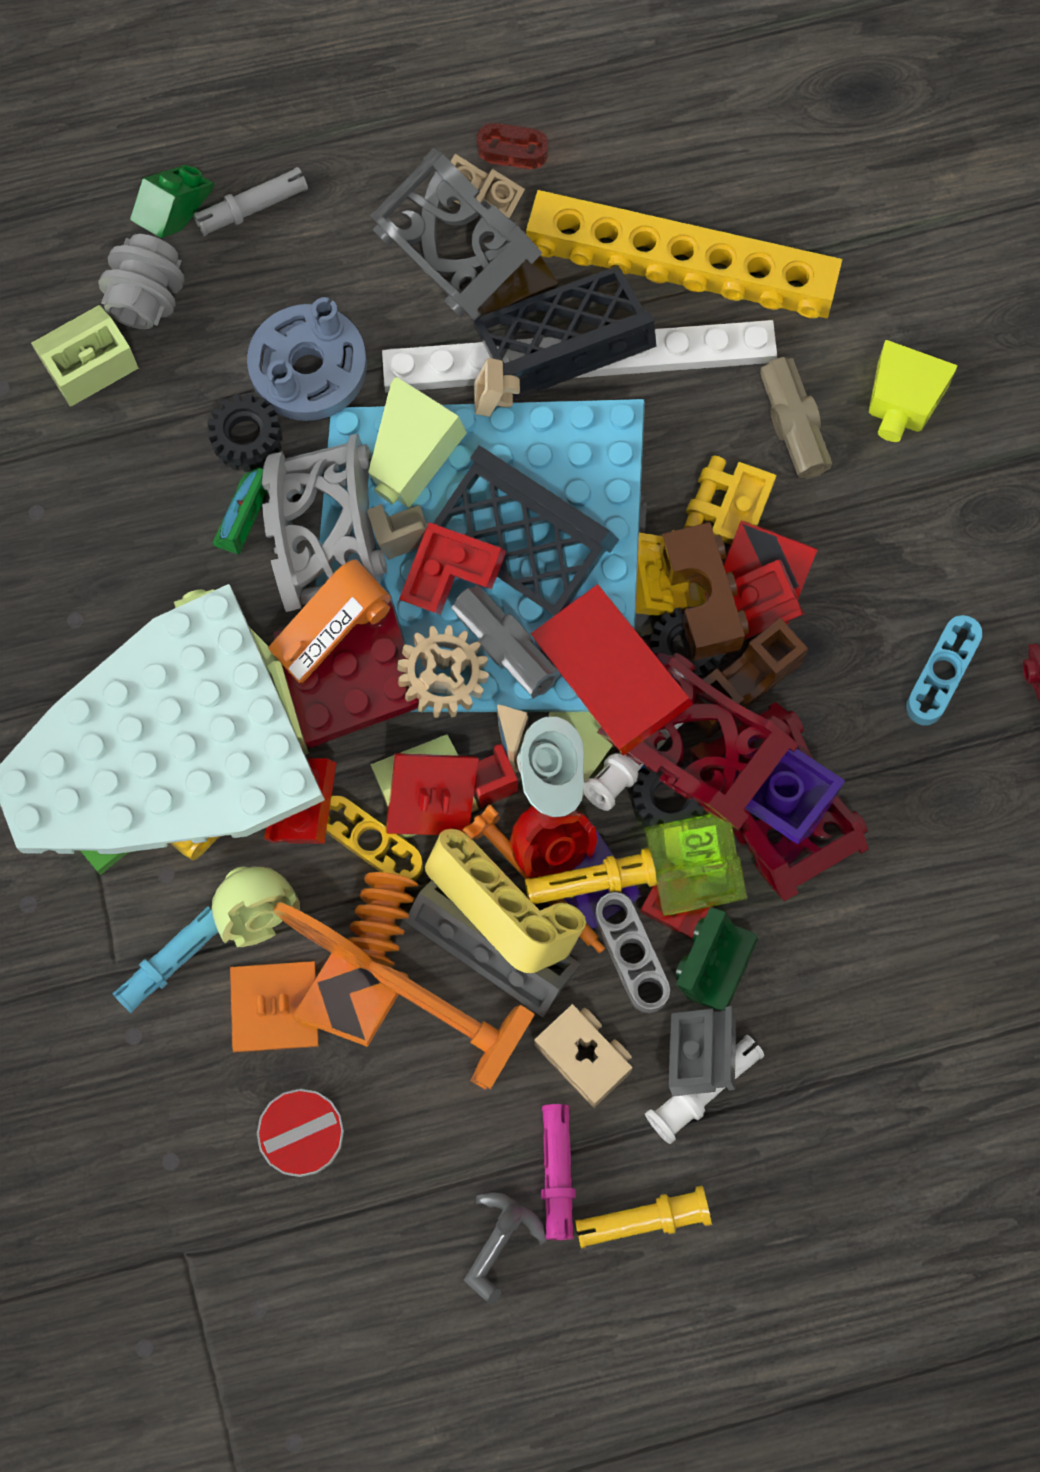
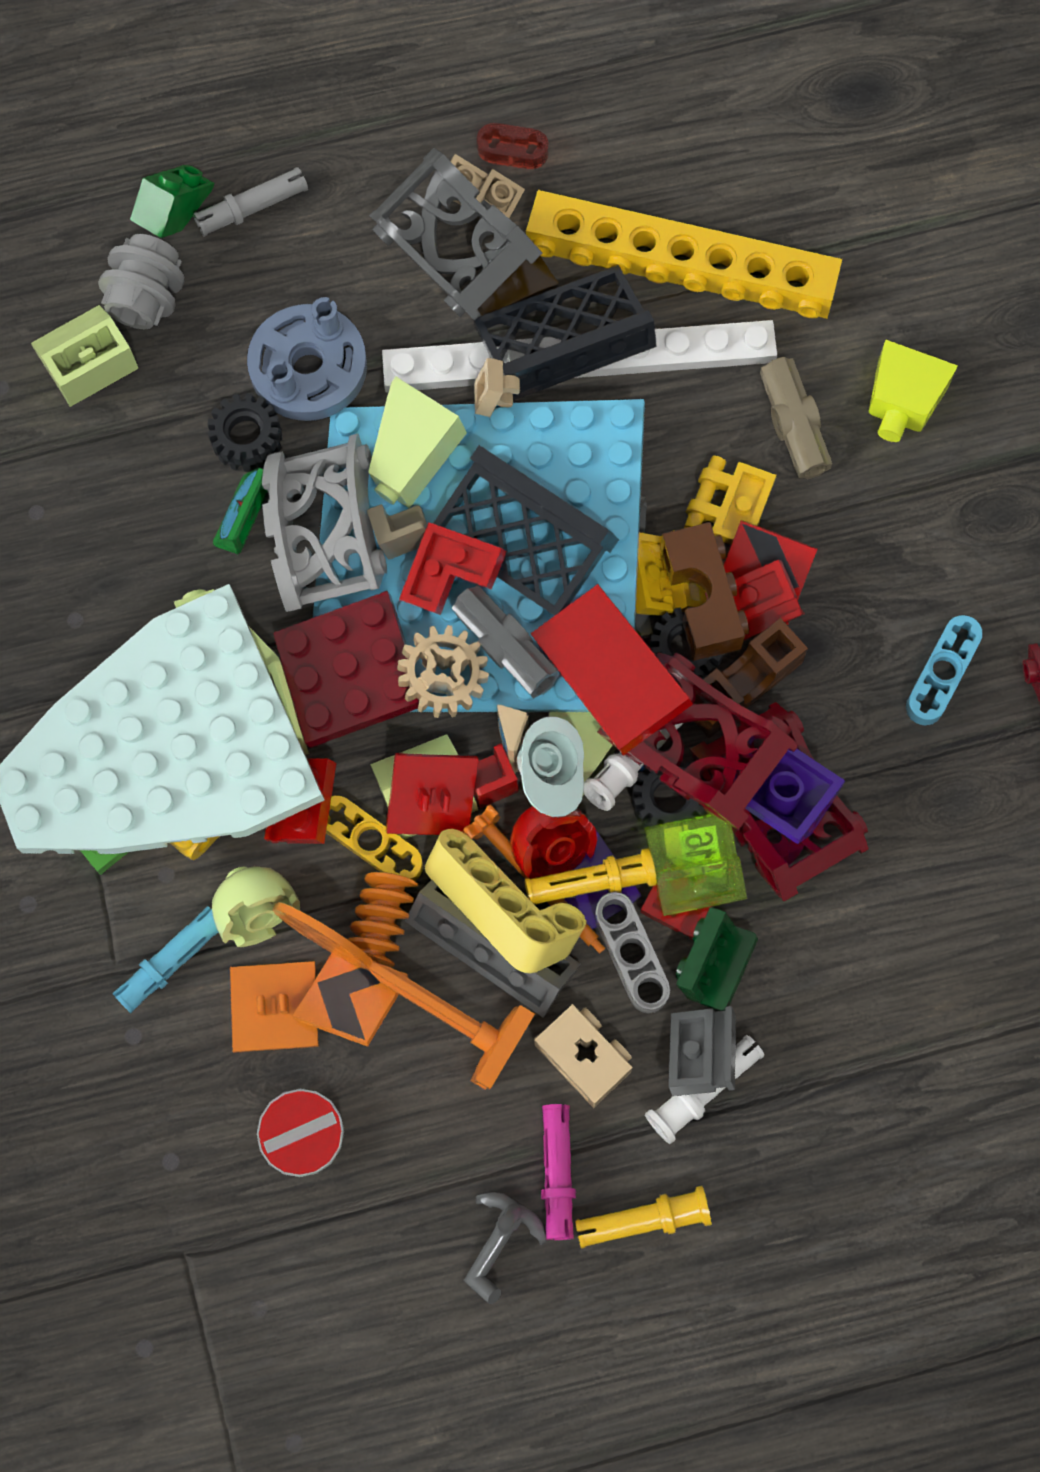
(342, 602): orange door -> none

